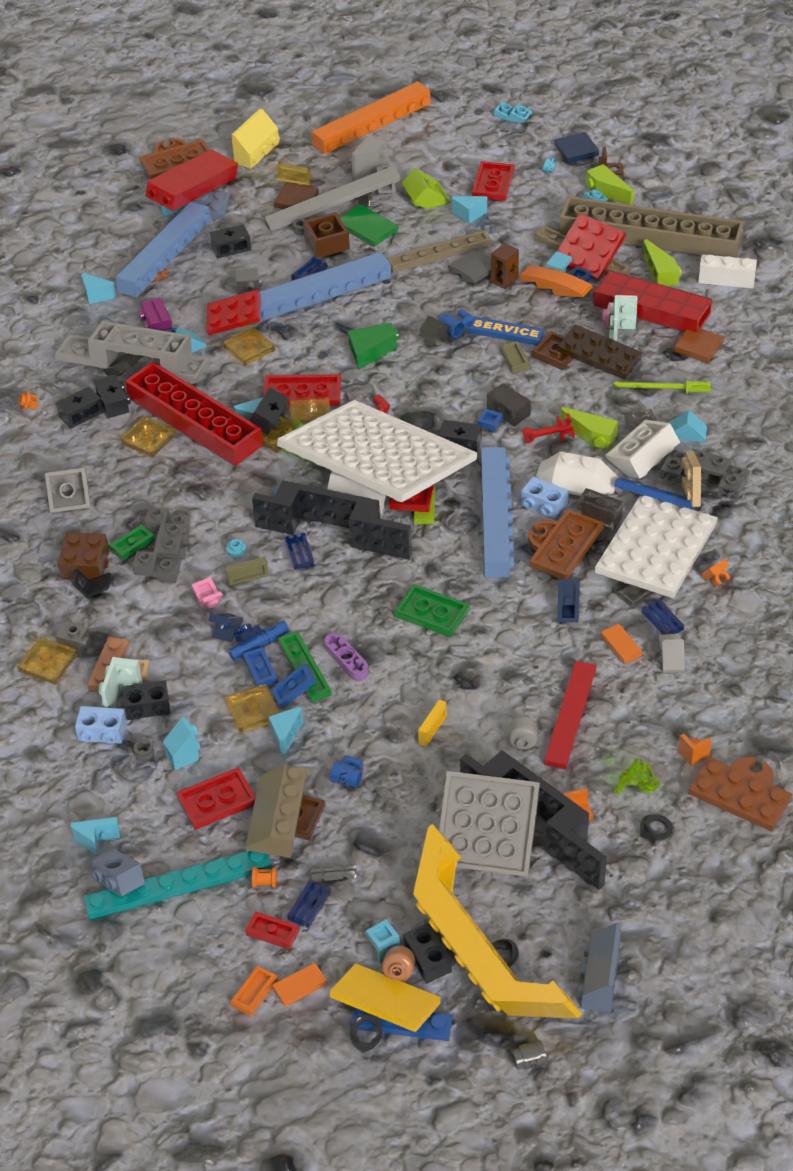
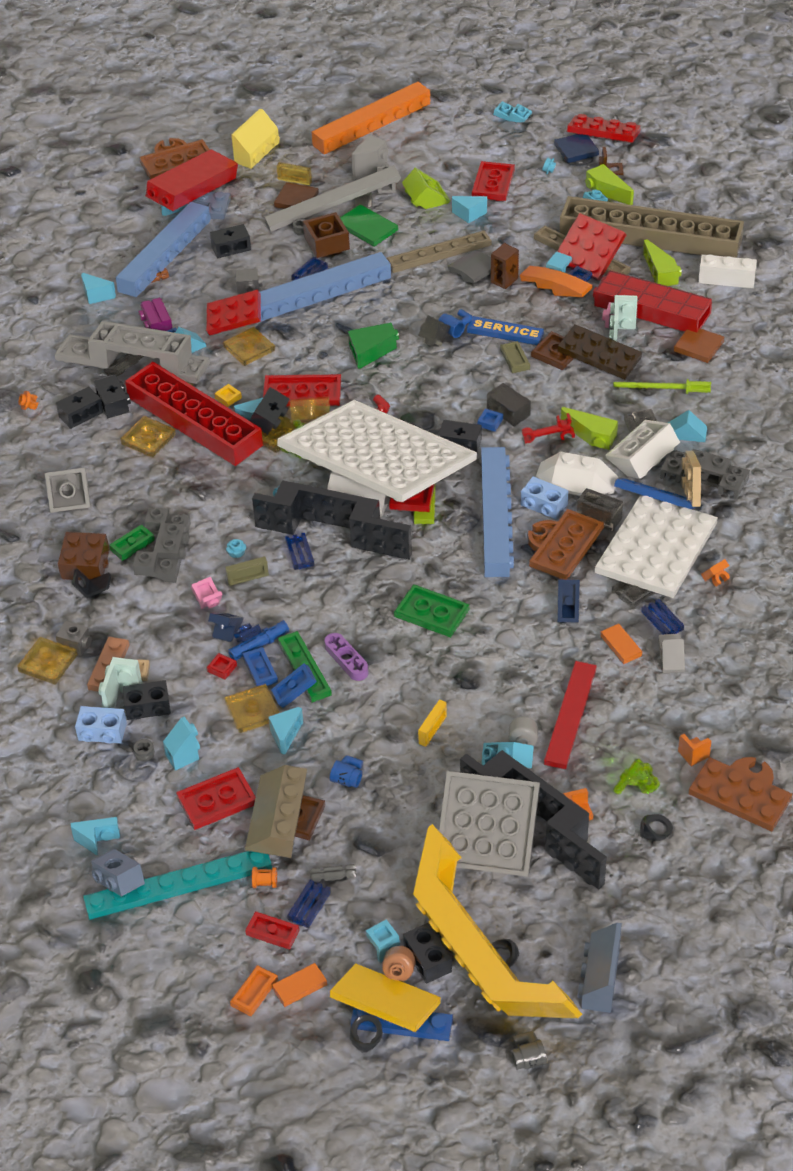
(221, 666): none -> red tile
(228, 395): none -> yellow plate
(521, 752): none -> medium azure slope
(604, 128): none -> red plate

